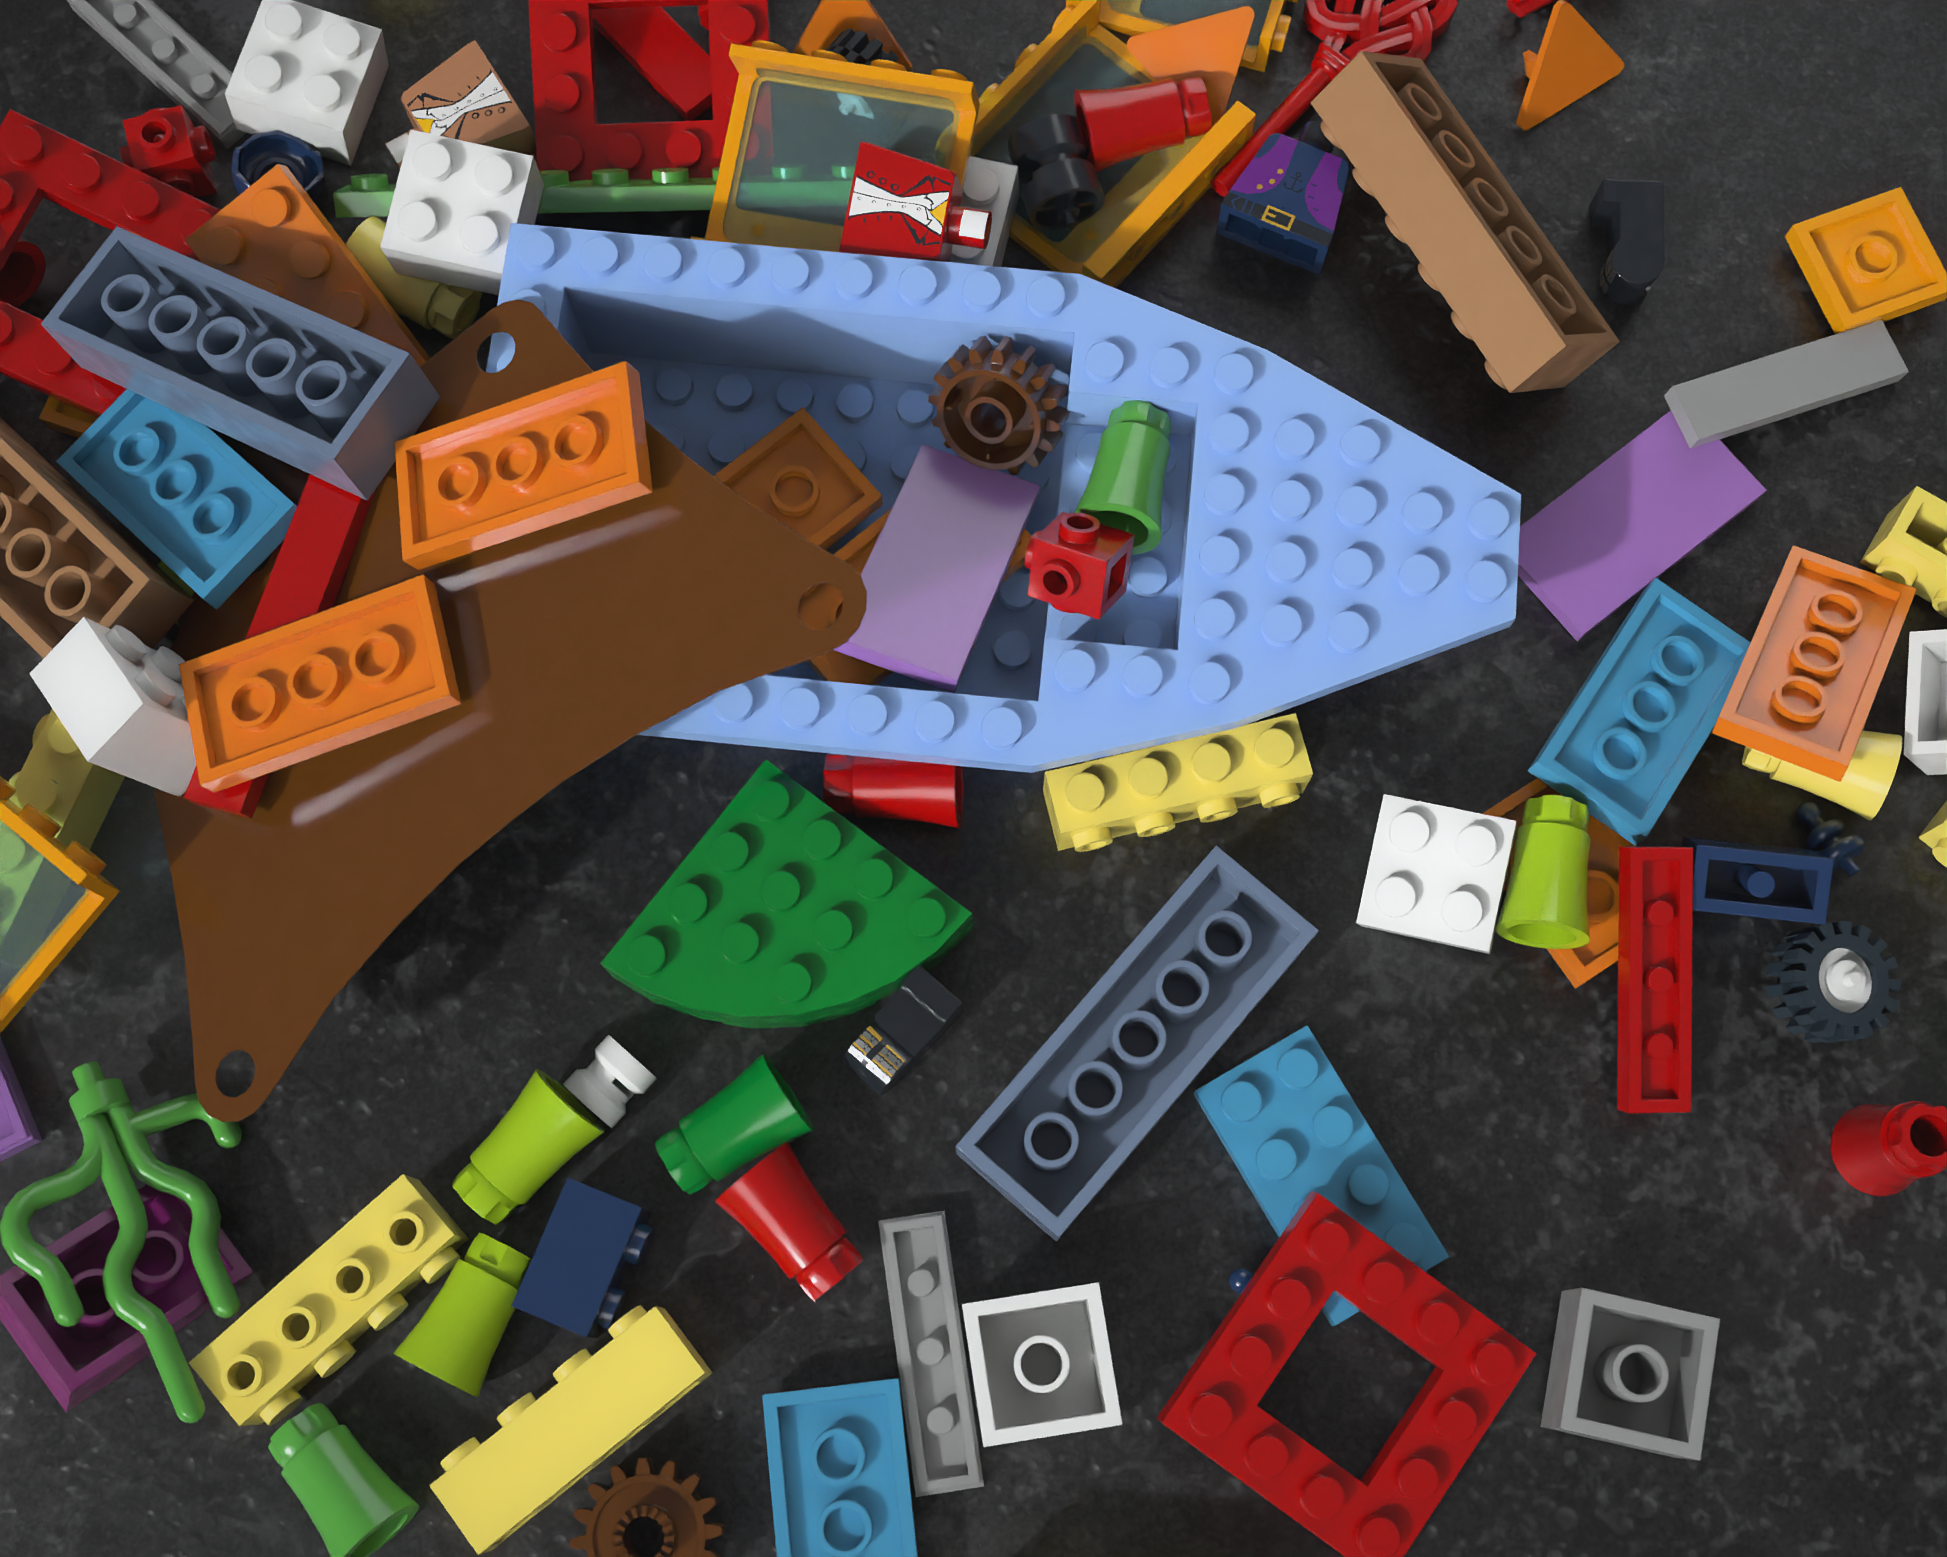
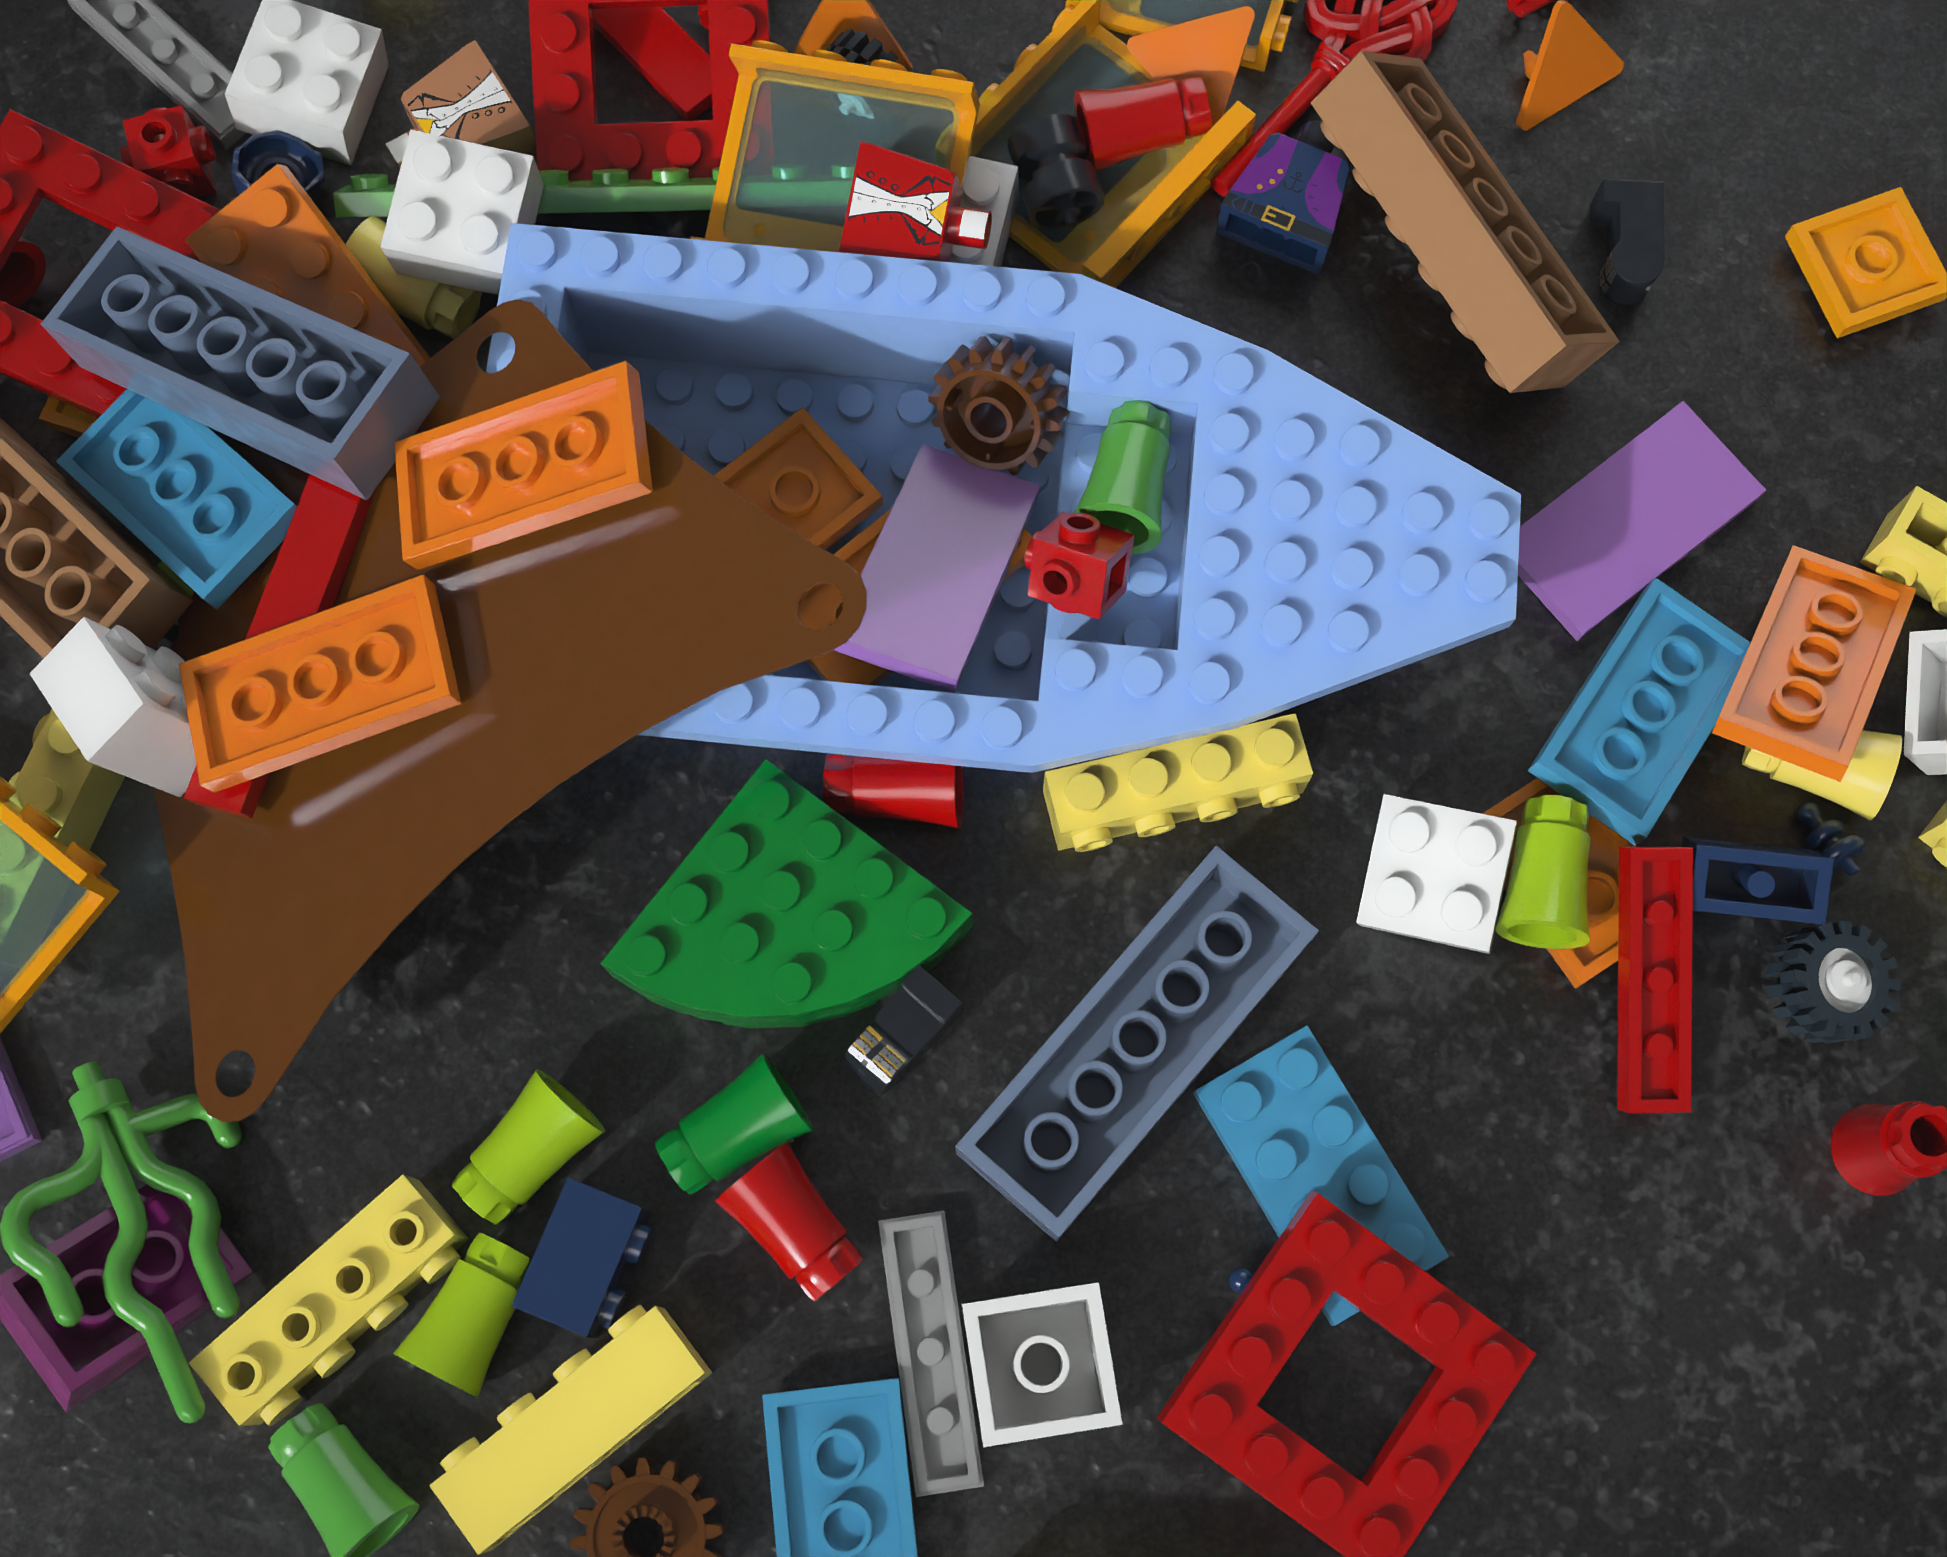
(609, 1081): white wheel -> none
(1631, 1373): light grey brick -> none
(1785, 384): light grey tile -> none

